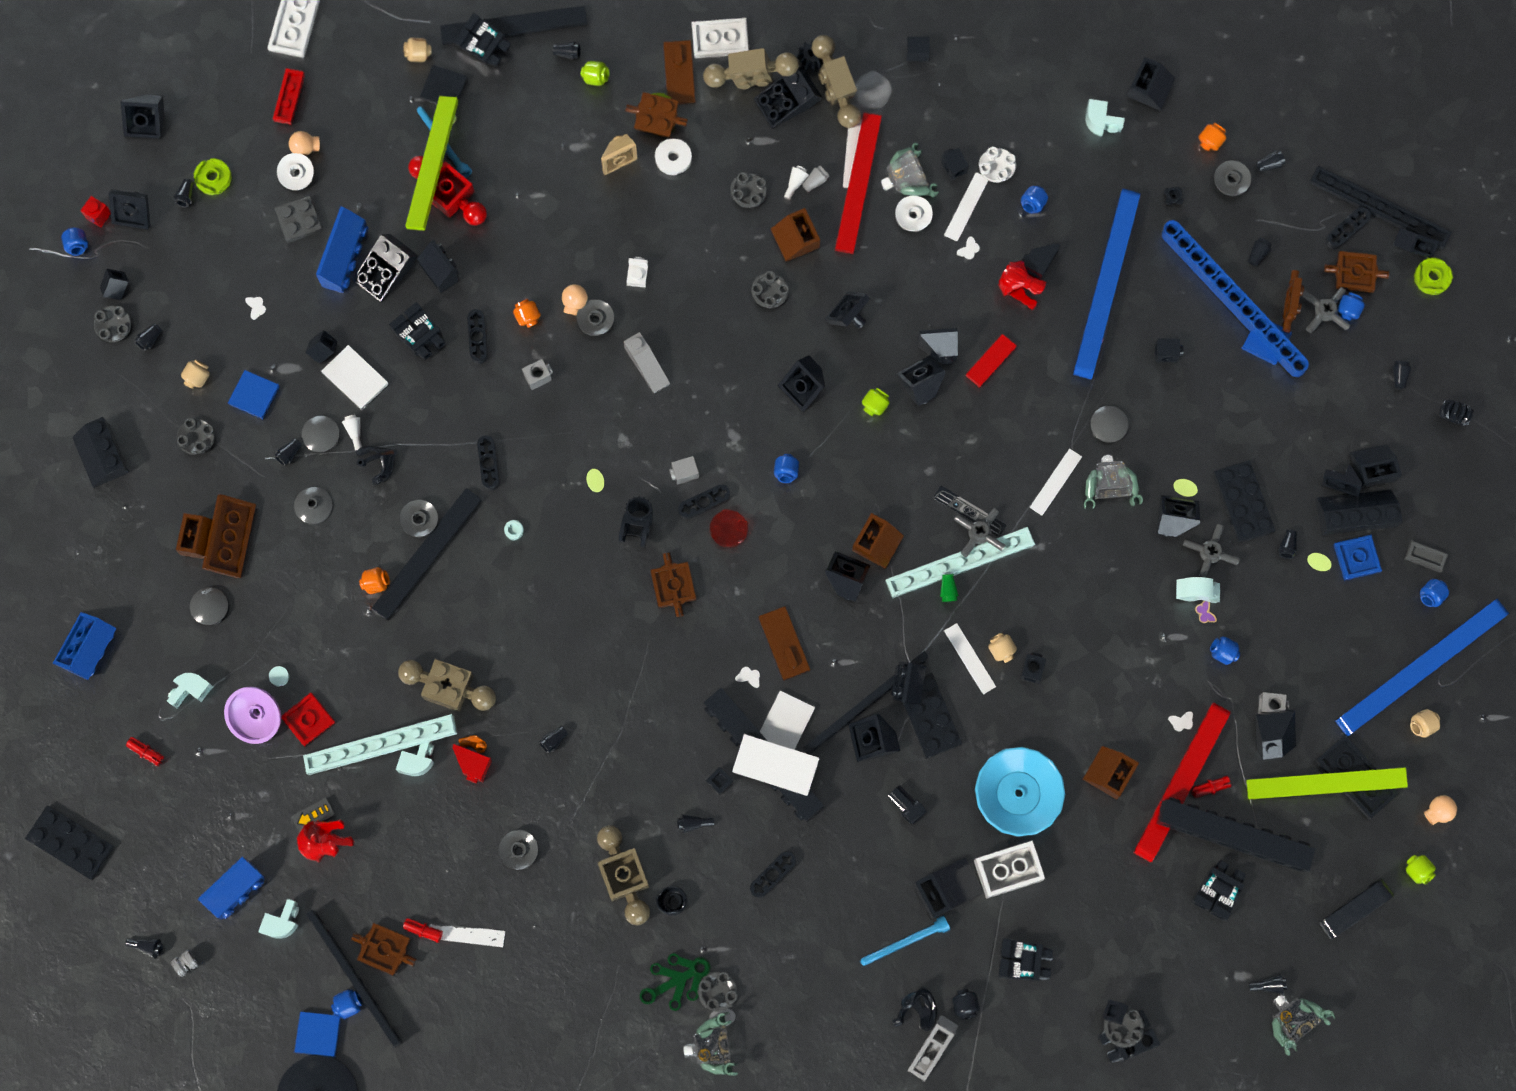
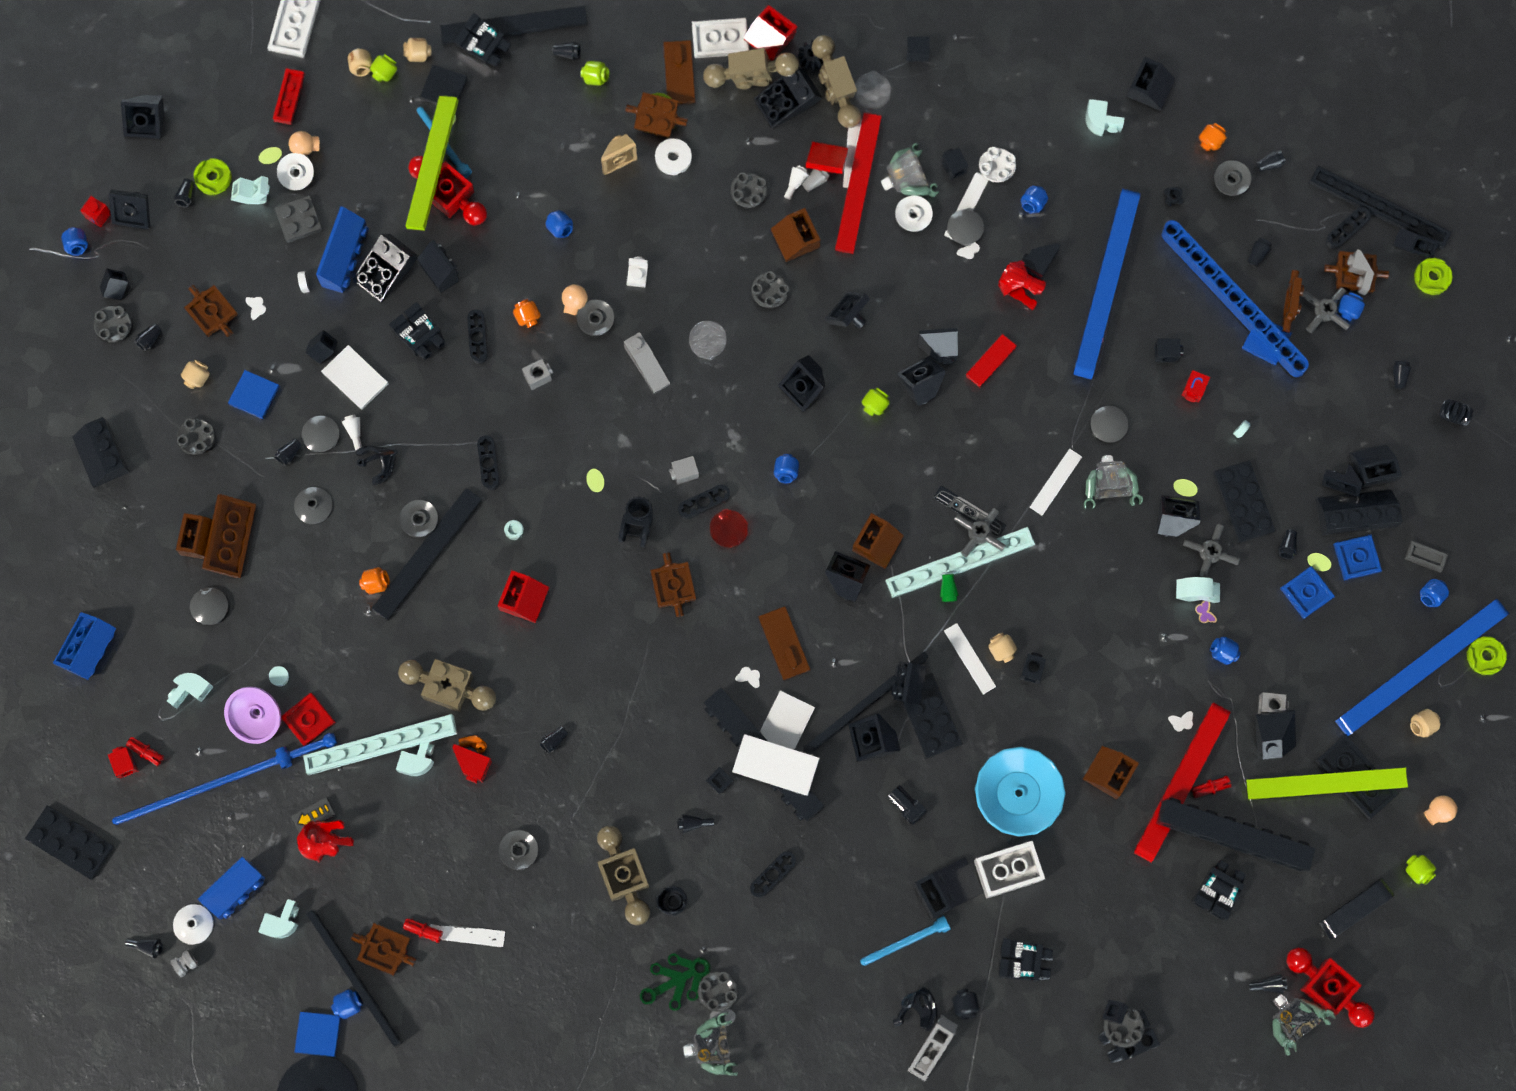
(122, 762): none -> red brick
(201, 929): none -> white dish
(210, 310): none -> reddish brown plate
(250, 191): none -> light aqua brick
(270, 155): none -> yellowish green sticker
(282, 757): none -> blue bar
(303, 282): none -> white tile
(359, 62): none -> tan head
(383, 68): none -> lime head
(523, 596): none -> red slope
(559, 224): none -> blue head
(707, 339): none -> clear tile
(771, 32): none -> slope
(827, 157): none -> red tile
(965, 227): none -> dark grey dish
(1195, 386): none -> red brick
(1242, 428): none -> light aqua tile
(1307, 592): none -> blue tile
(1343, 987): none -> red brick
(1360, 266): none -> light grey slope
(1478, 663): none -> lime tile

